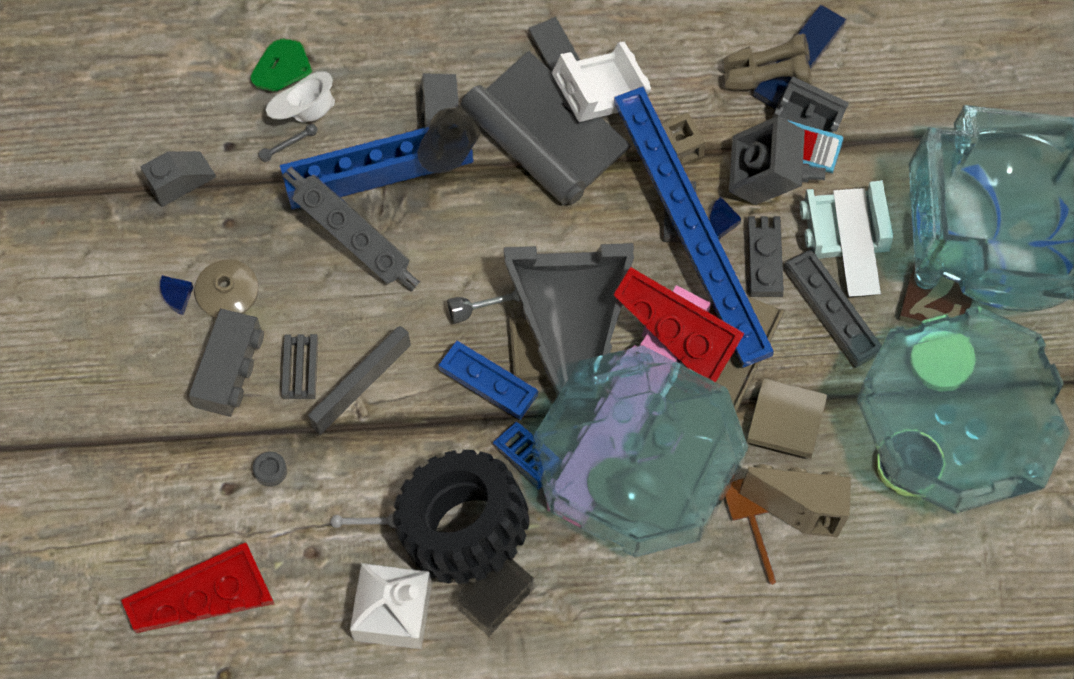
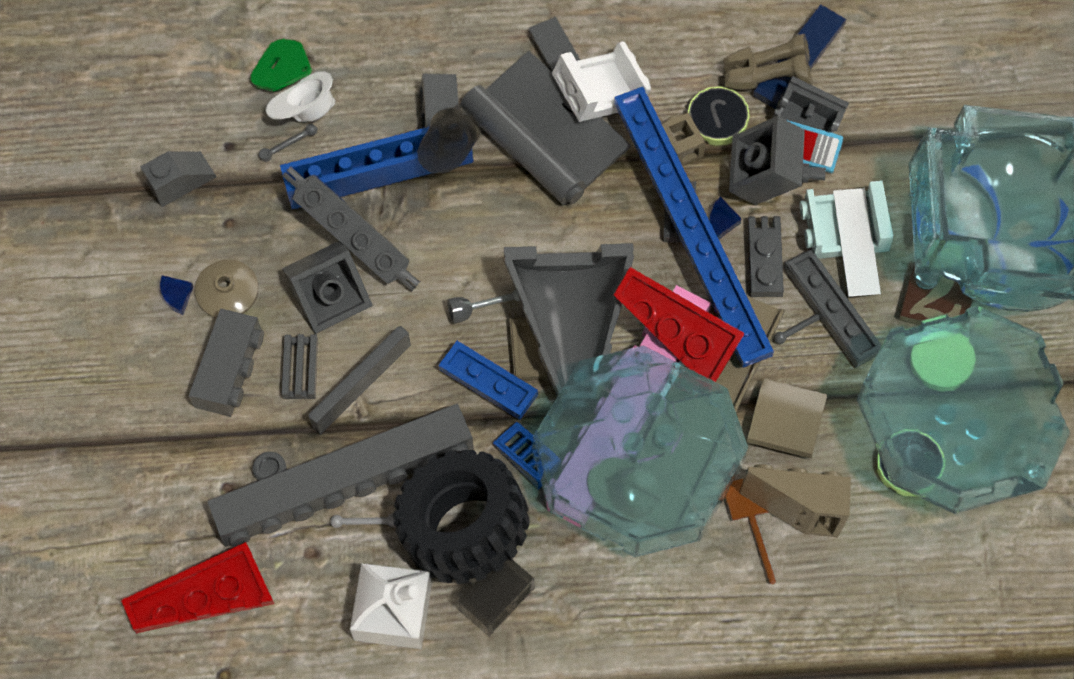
(327, 286): none -> dark grey slope
(338, 476): none -> dark grey brick
(719, 114): none -> black tile
(780, 337): none -> dark grey hinge

